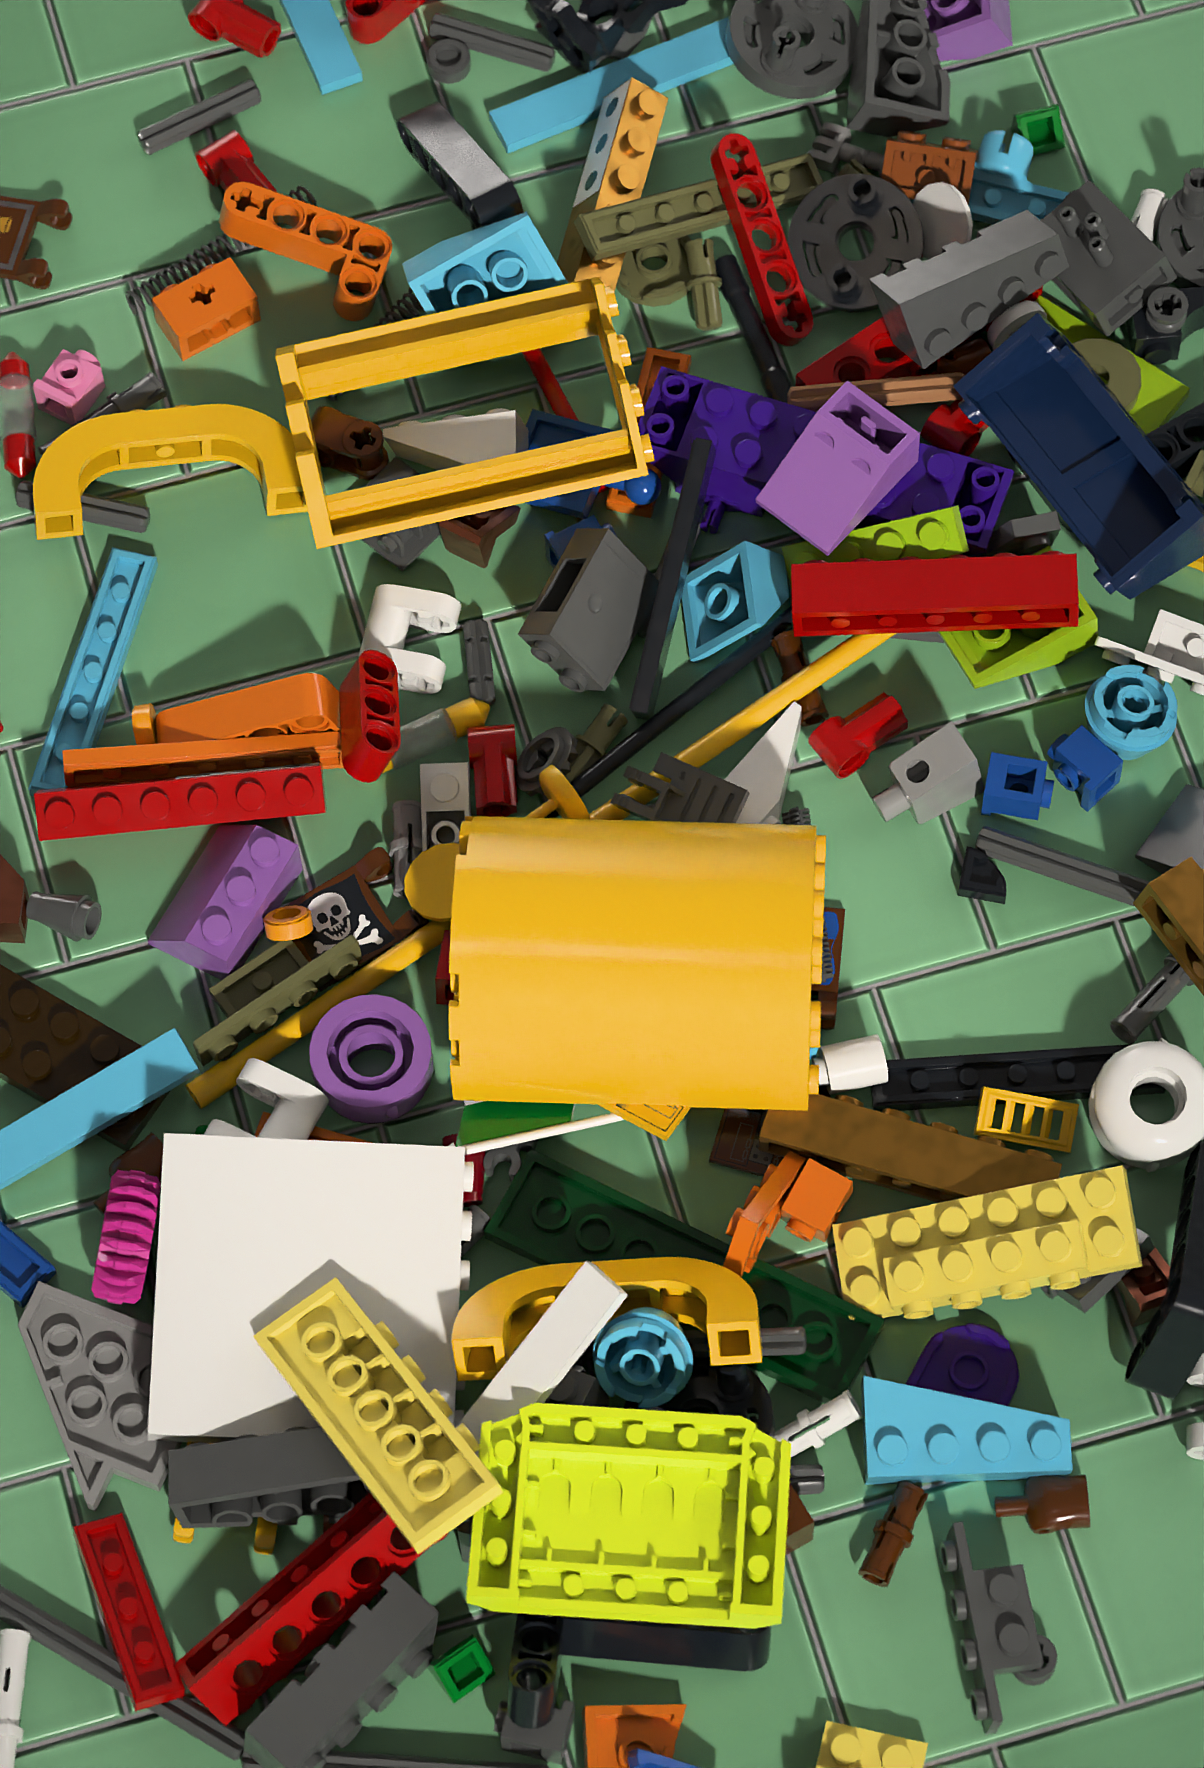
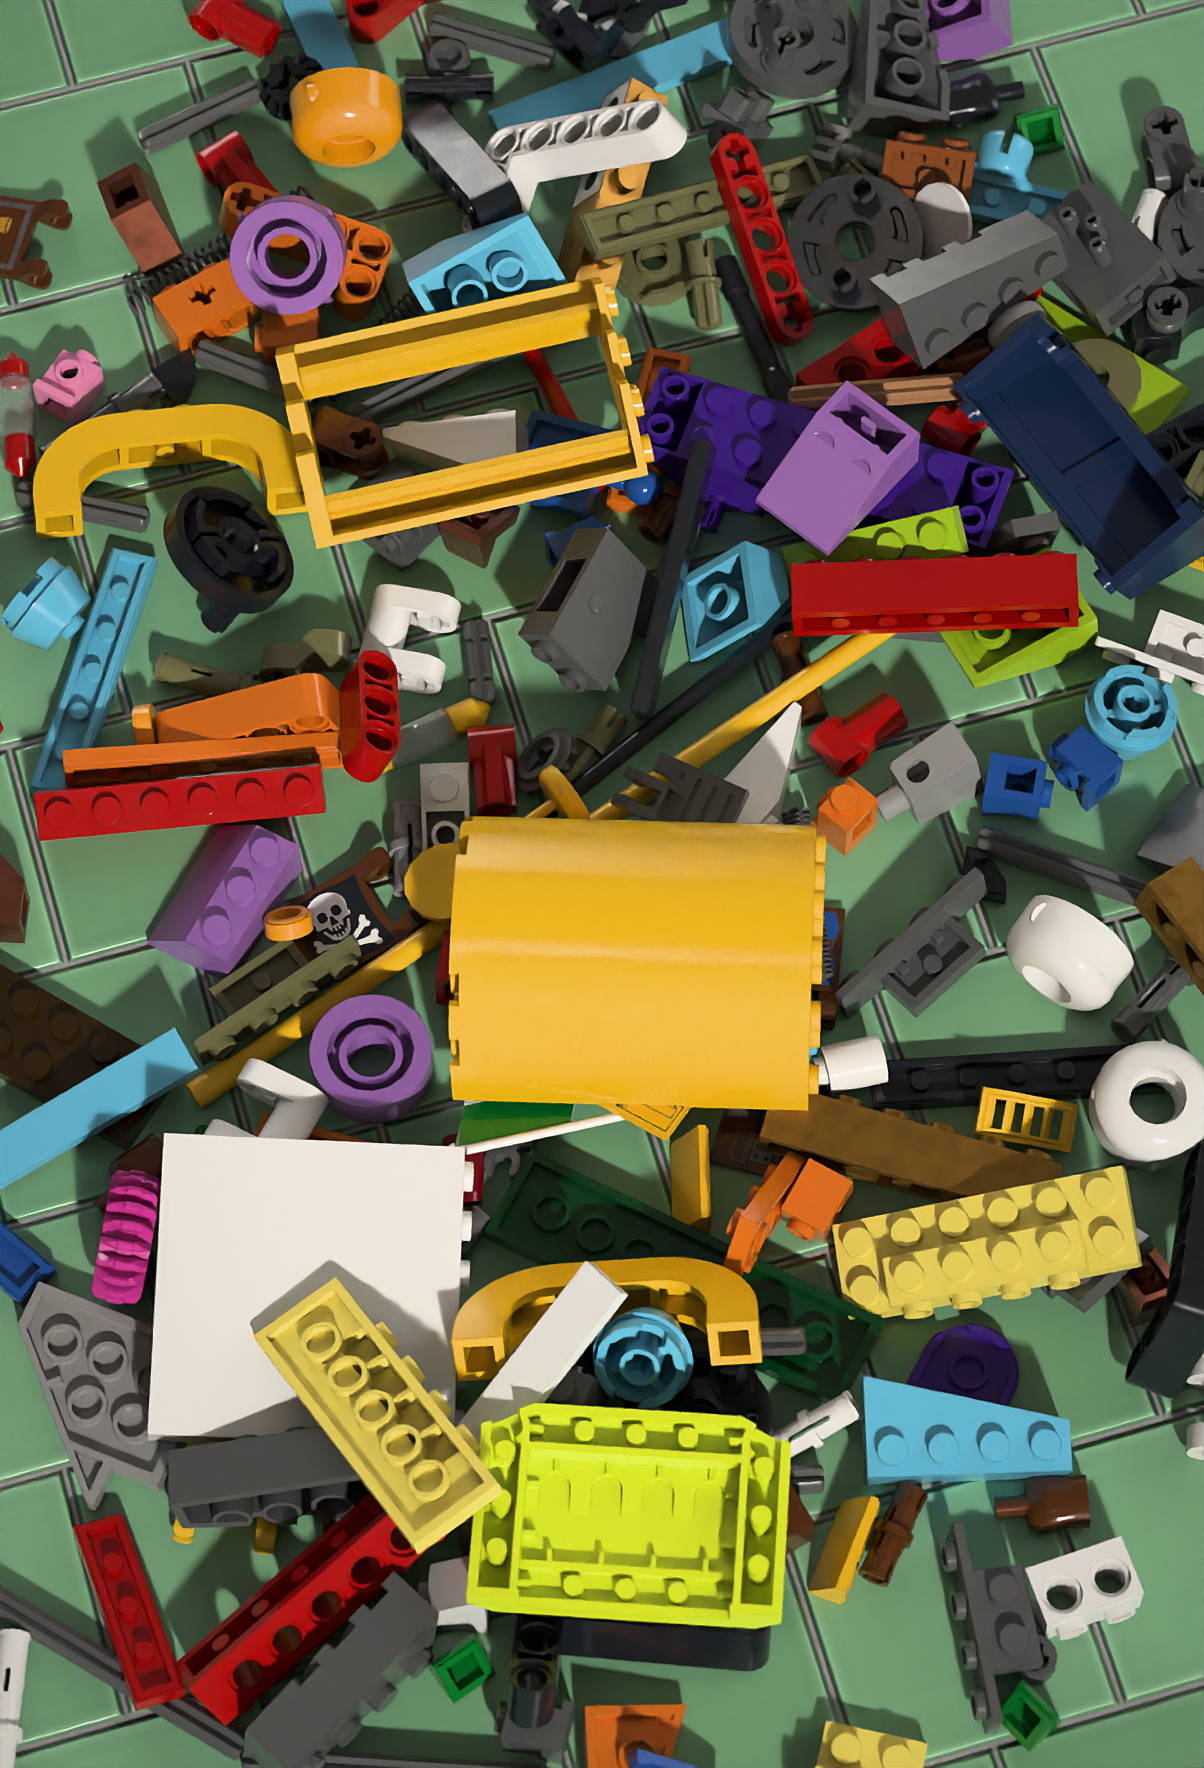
(47, 607): none -> medium azure cone
(66, 913): dark grey cone -> none
(141, 217): none -> copper slope
(177, 377): none -> black tile
(200, 676): none -> olive pin
(221, 551): none -> black piece
(241, 367): none -> dark grey axle
(270, 286): none -> medium lavender piece
(273, 93): none -> black gear
(285, 330): none -> orange brick
(317, 651): none -> olive piece
(346, 116): none -> light orange piece
(411, 390): none -> dark grey axle
(447, 1594): none -> white slope
(449, 87): none -> black pin
(583, 144): none -> white beam
(661, 517): none -> reddish brown pin
(691, 1179): none -> yellow slope
(739, 113): none -> dark grey hips
(844, 1548): none -> yellow slope
(846, 815): none -> orange brick
(924, 956): none -> dark grey bracket
(979, 99): none -> black piece
(1028, 1716): none -> green slope
(1067, 954): none -> white piece
(1076, 1576): none -> white brick
(1166, 149): none -> dark grey piece

